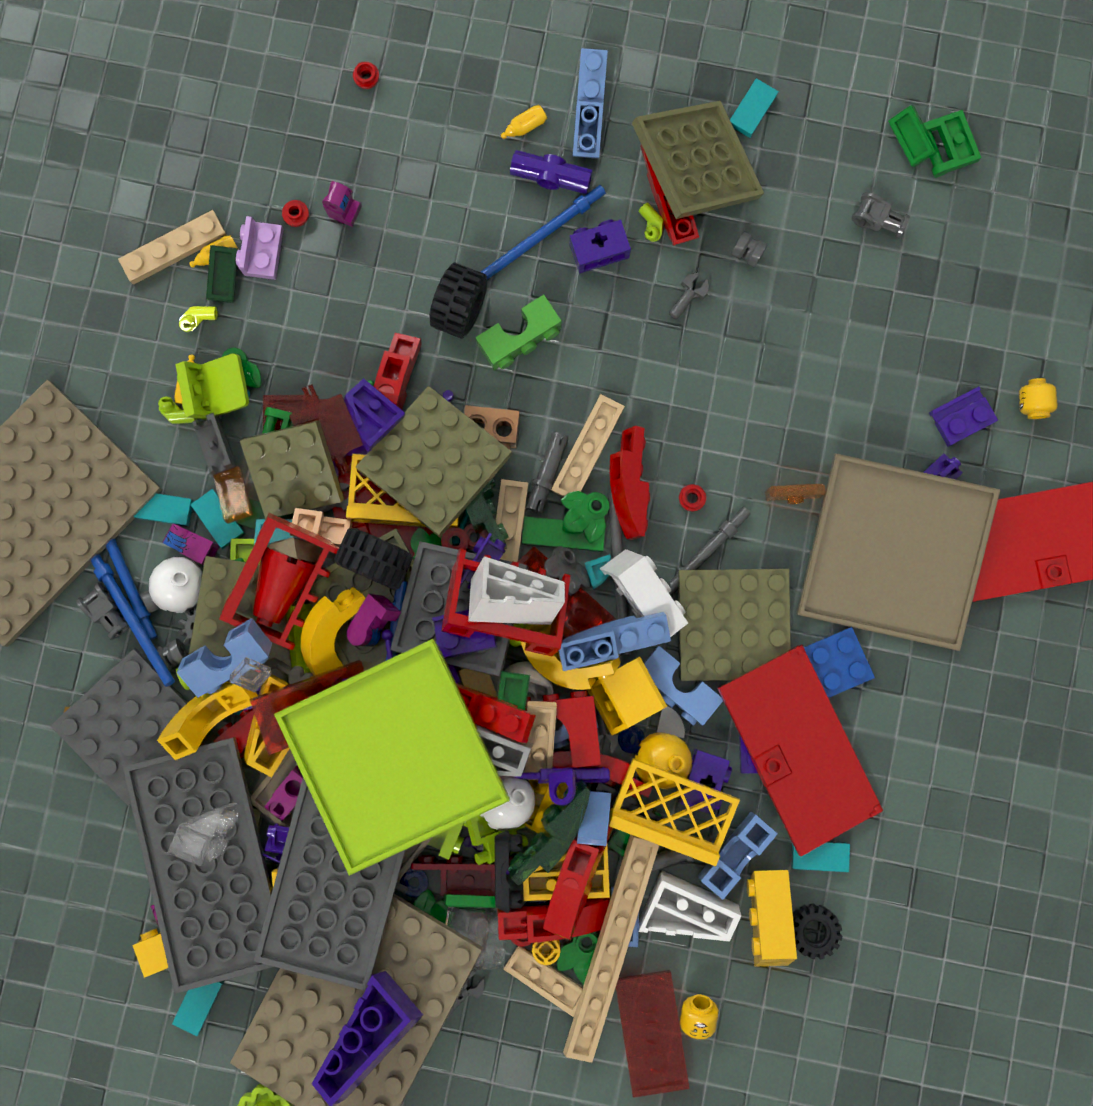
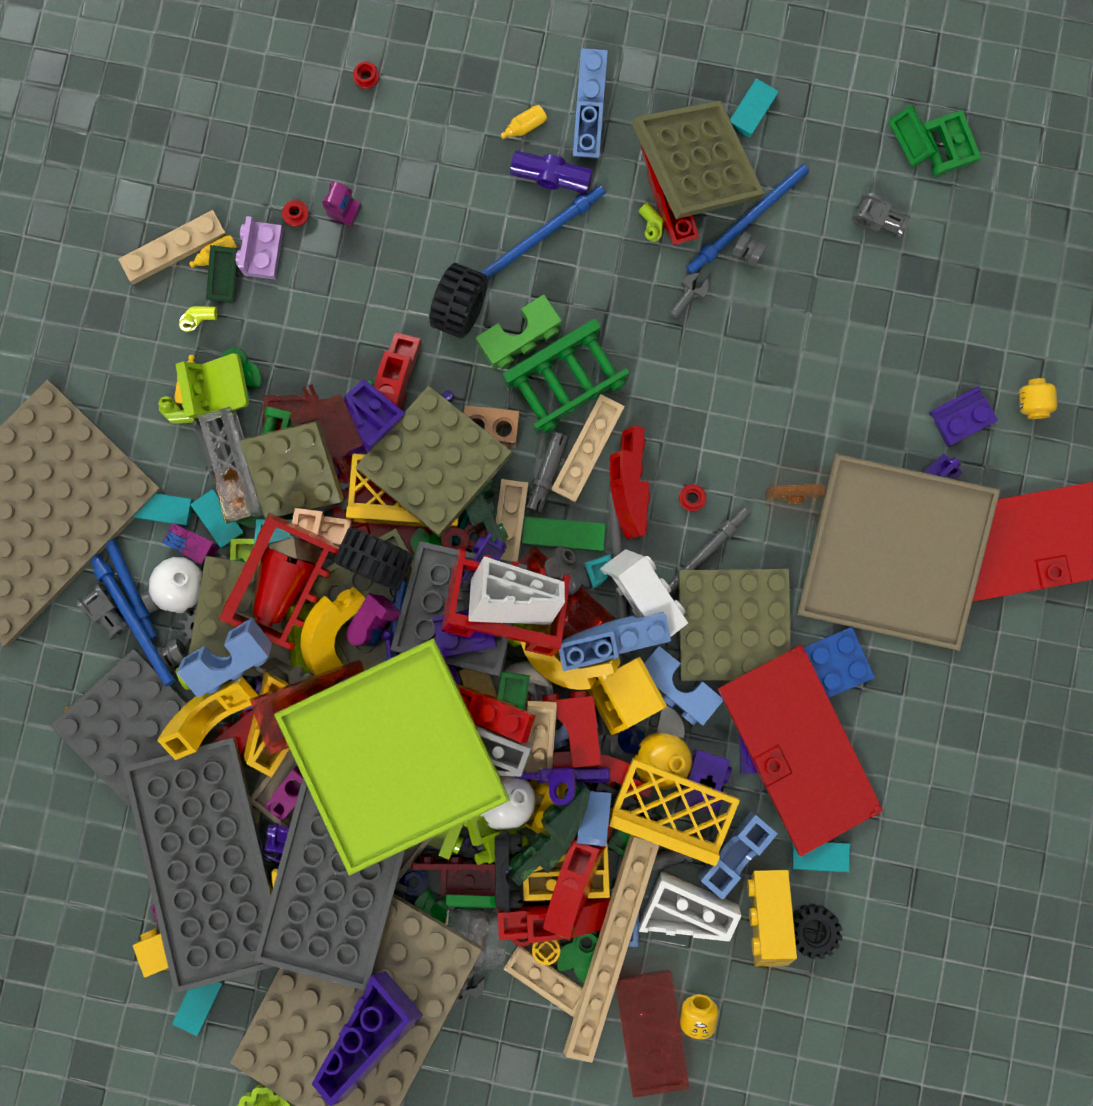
(203, 836): clear slope -> none
(234, 434): none -> clear fence
(250, 674): clear tile -> none
(542, 363): none -> green fence
(582, 516): green plate -> none
(590, 255): dark purple brick -> none
(710, 252): none -> blue bar

